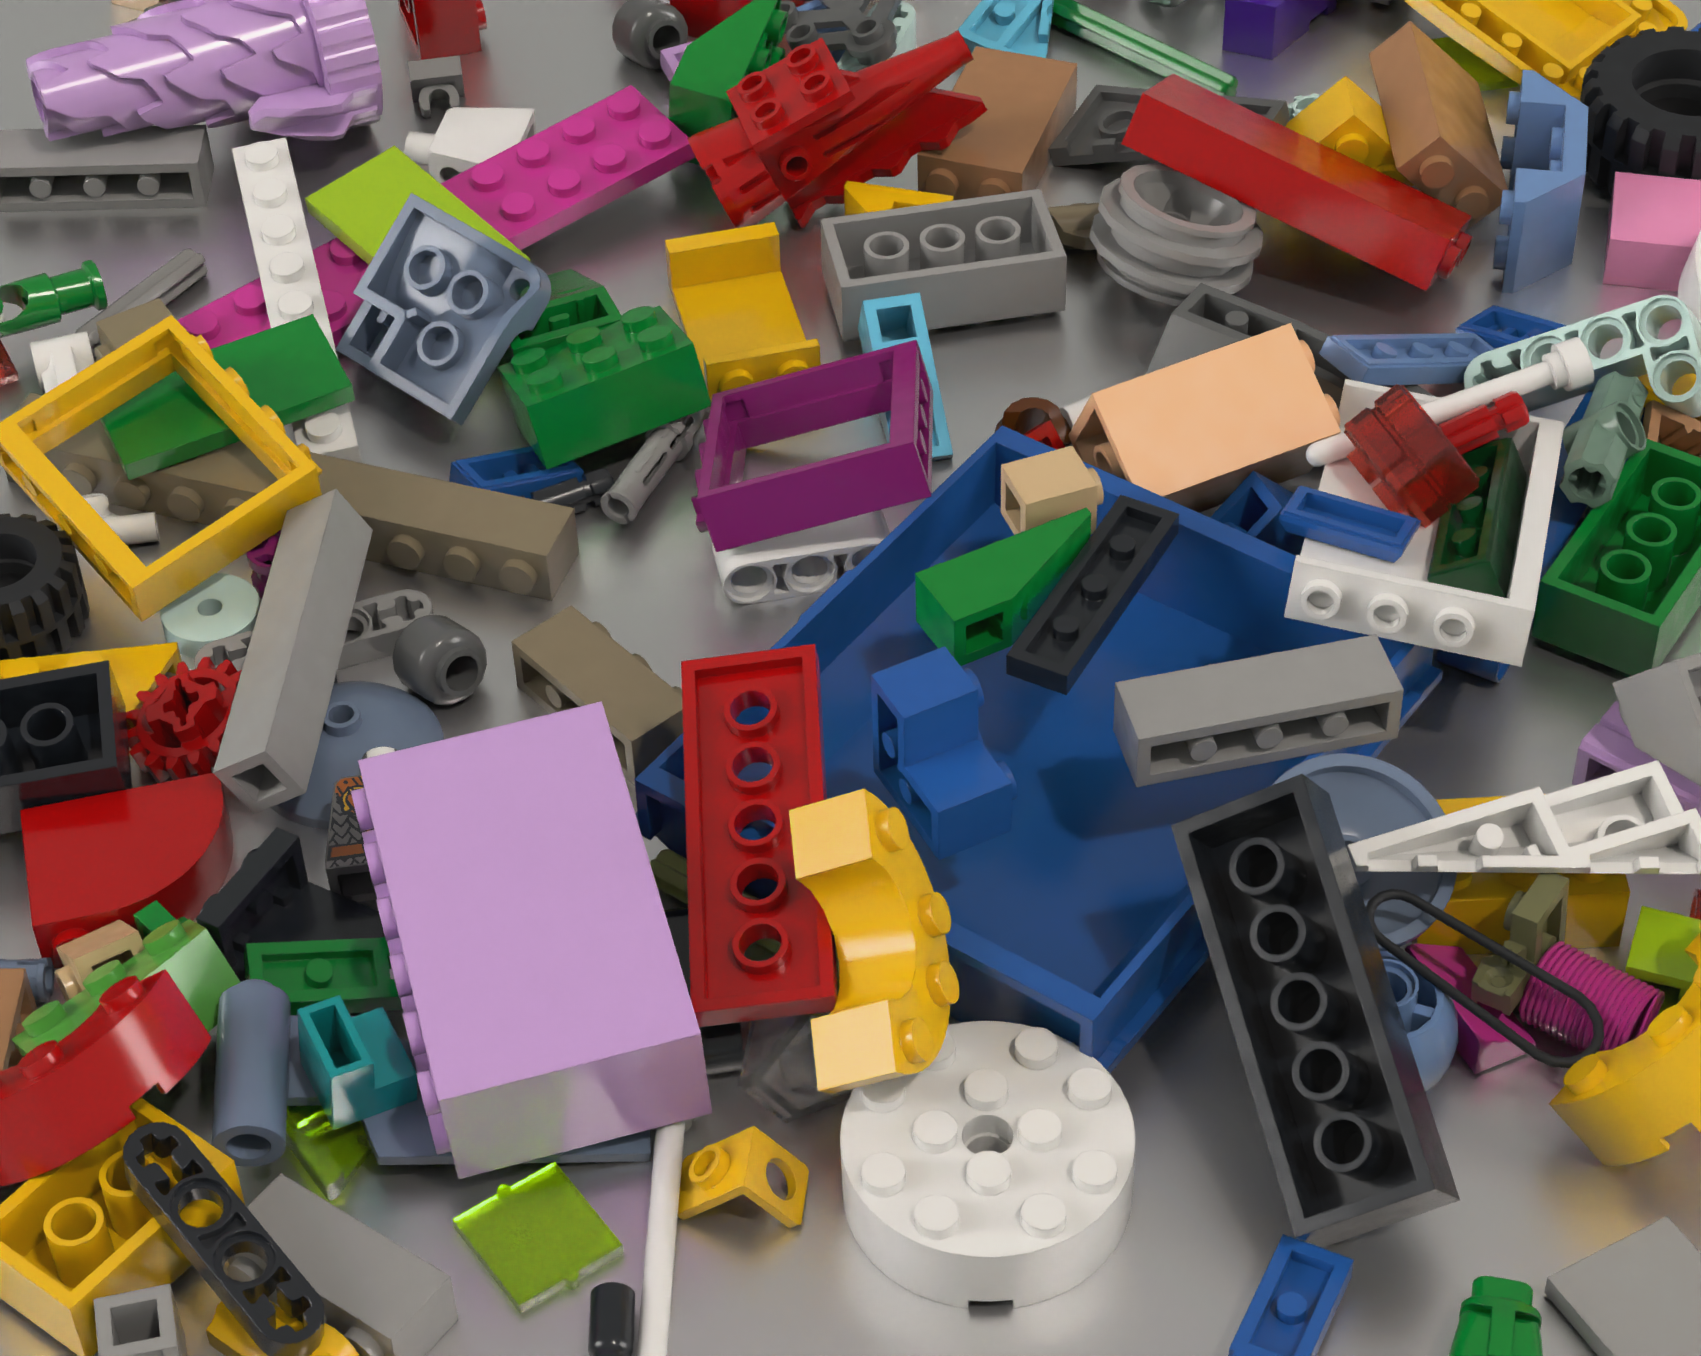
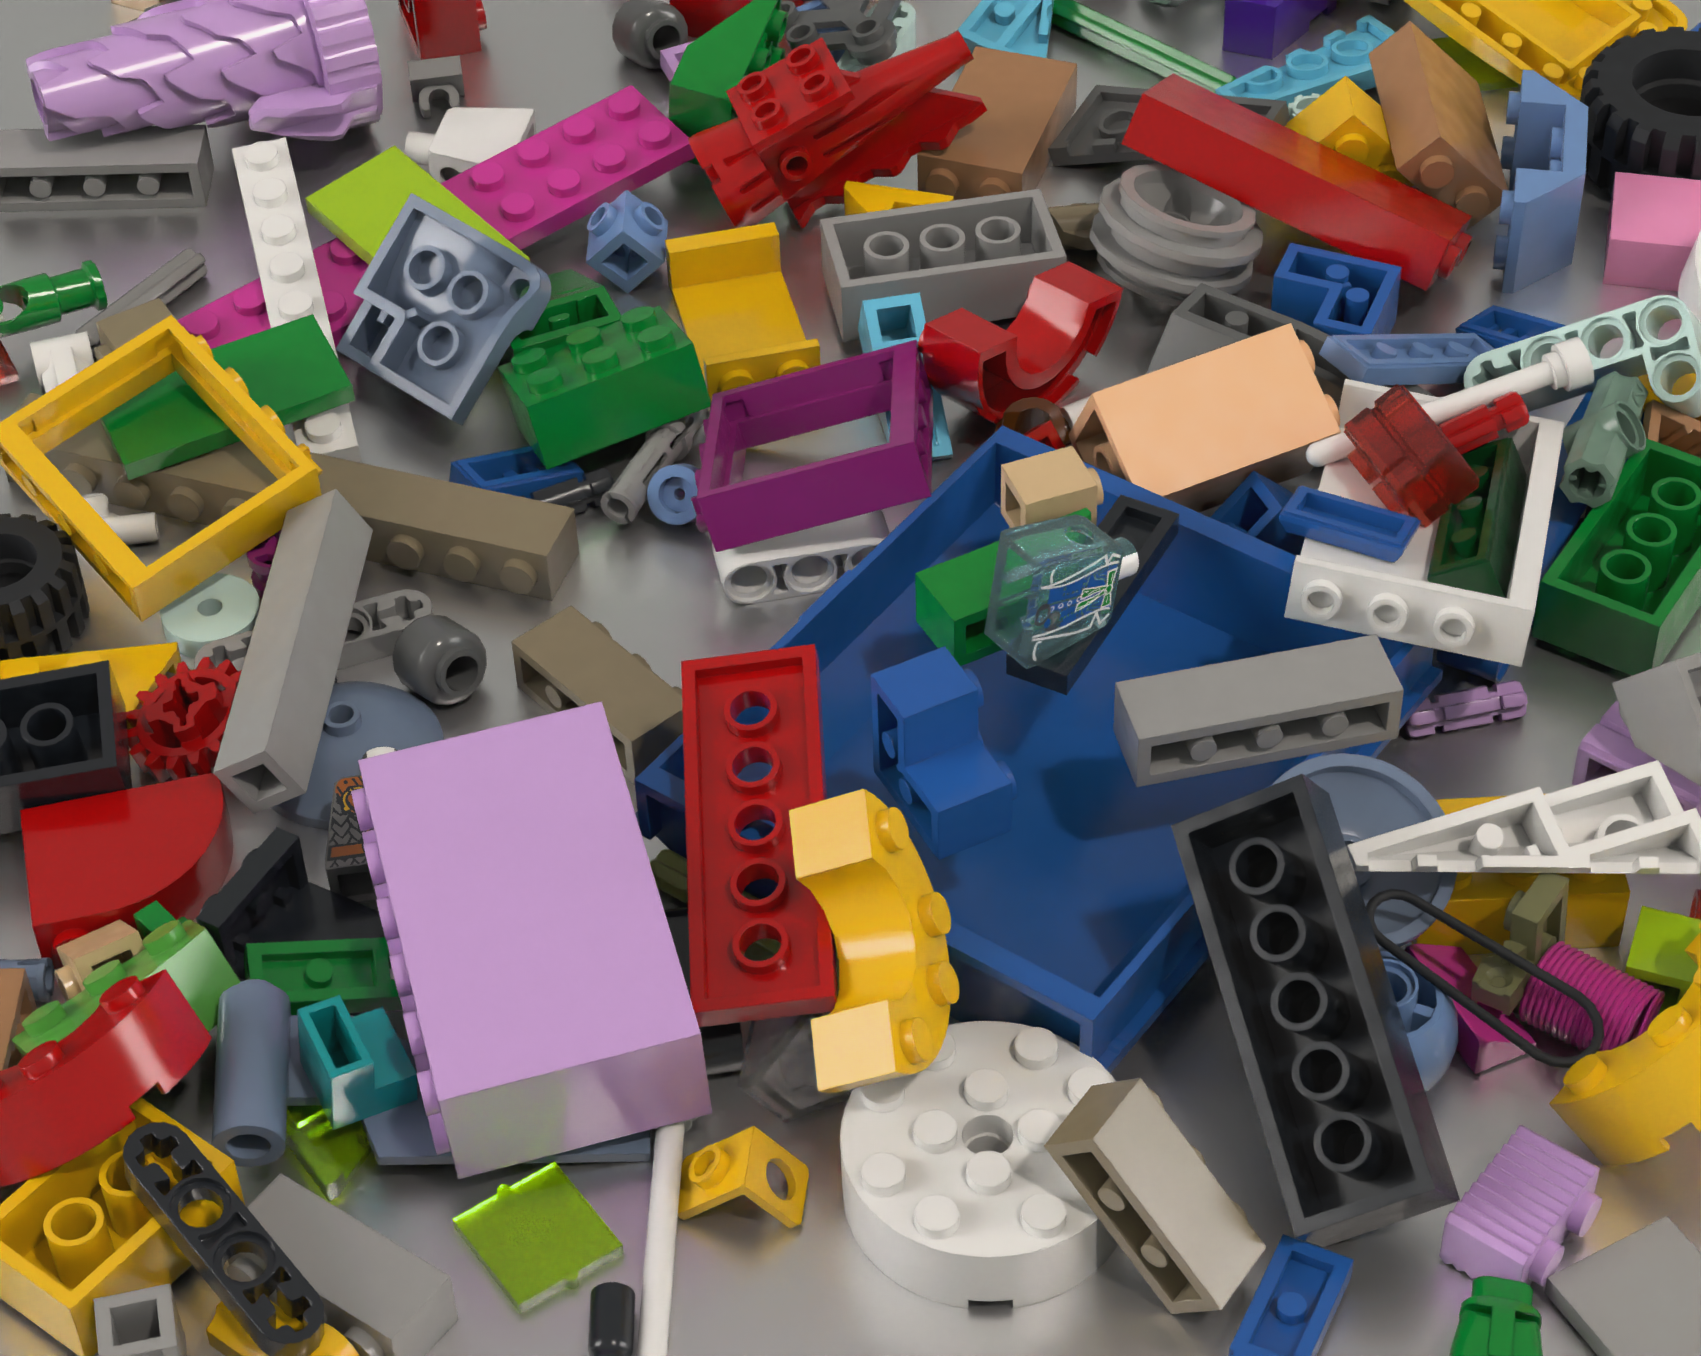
(626, 240): none -> medium blue brick
(671, 494): none -> medium blue tile
(1036, 356): none -> red brick
(1054, 586): none -> clear light blue torso
(1156, 1196): none -> brick
(1317, 70): none -> medium azure wing
(1336, 291): none -> blue brick
(1467, 709): none -> lavender axle
(1521, 1211): none -> lavender brick

